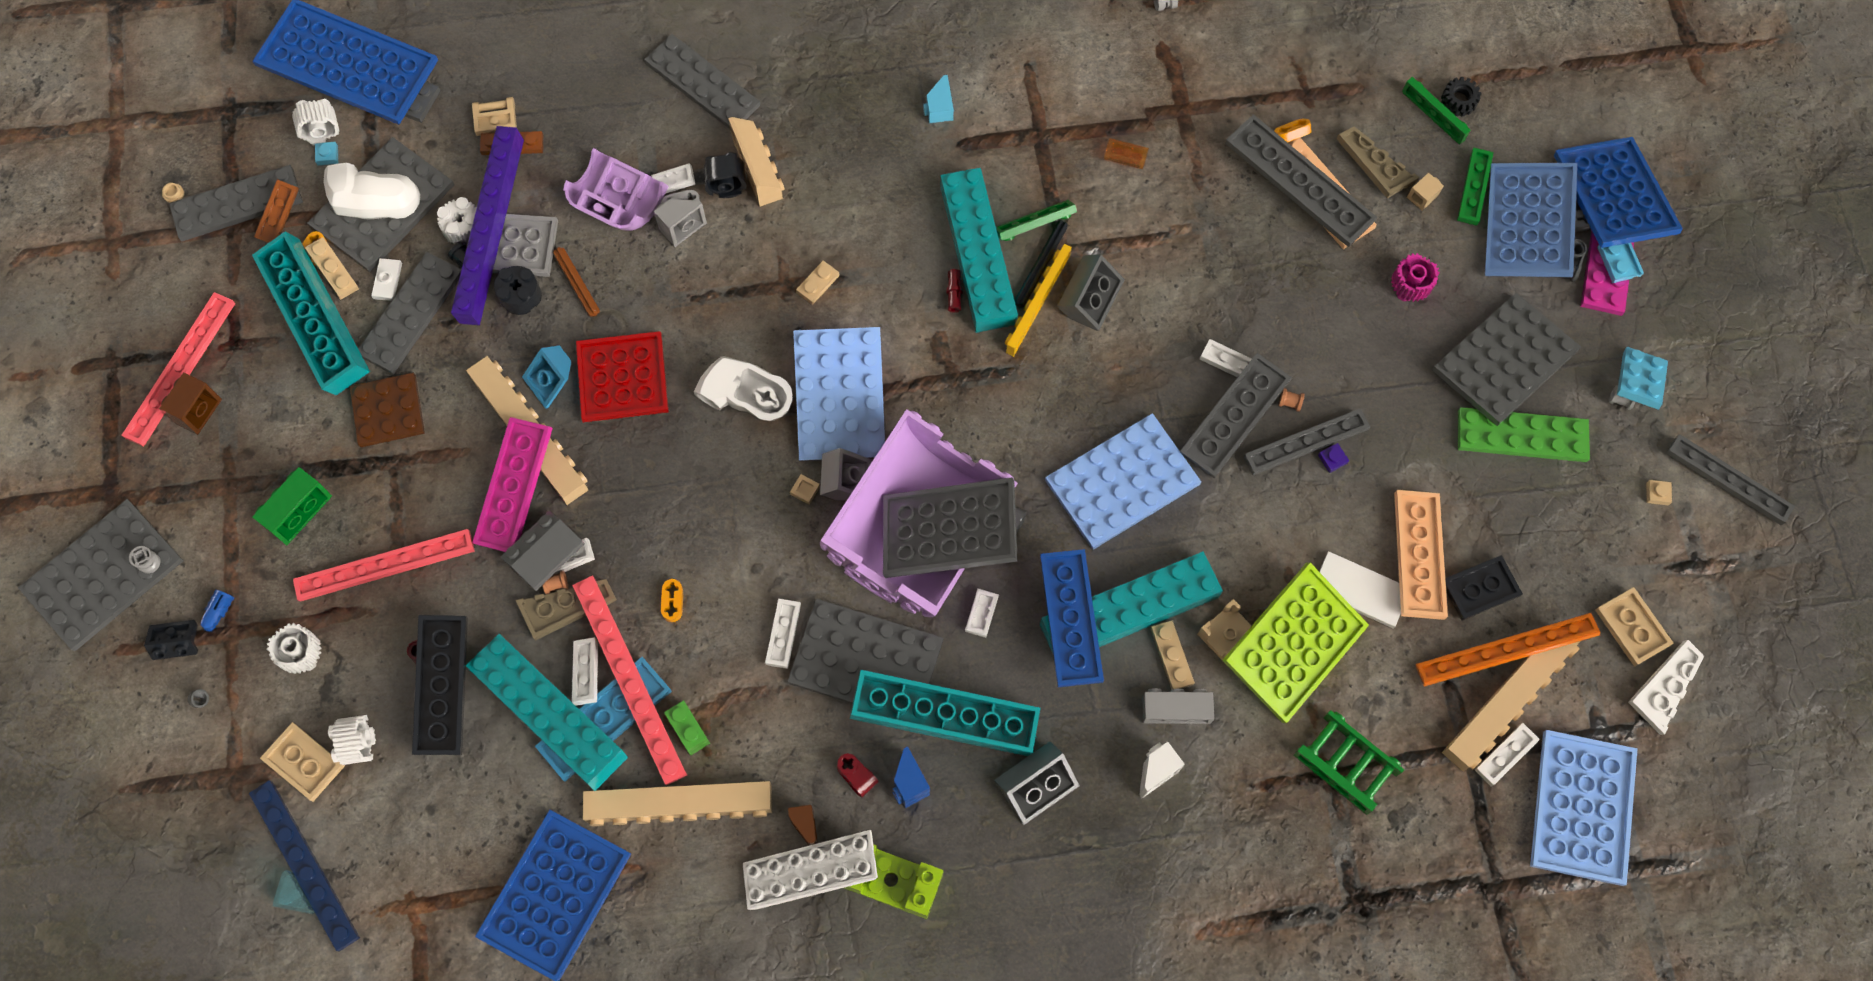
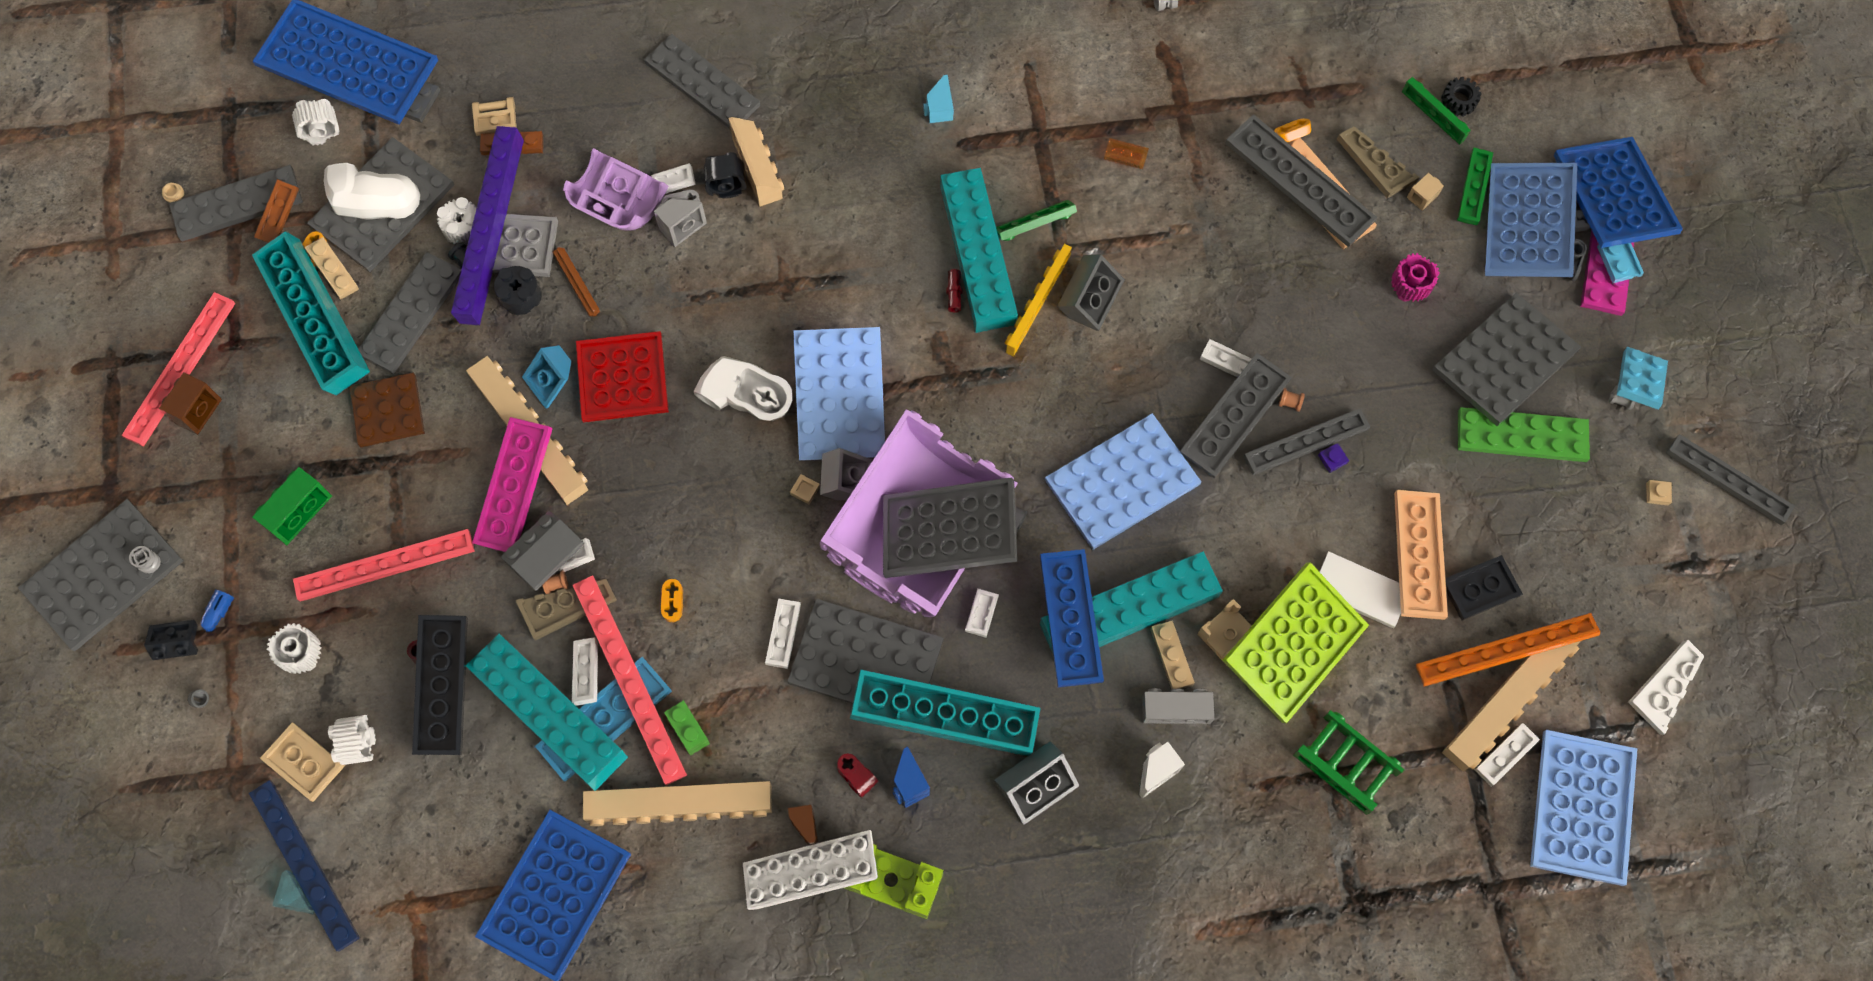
(326, 153): medium azure plate -> none
(386, 279): white plate -> none
(817, 282): tan plate -> none
(1040, 264): black axle -> none
(1634, 626): tan plate -> none

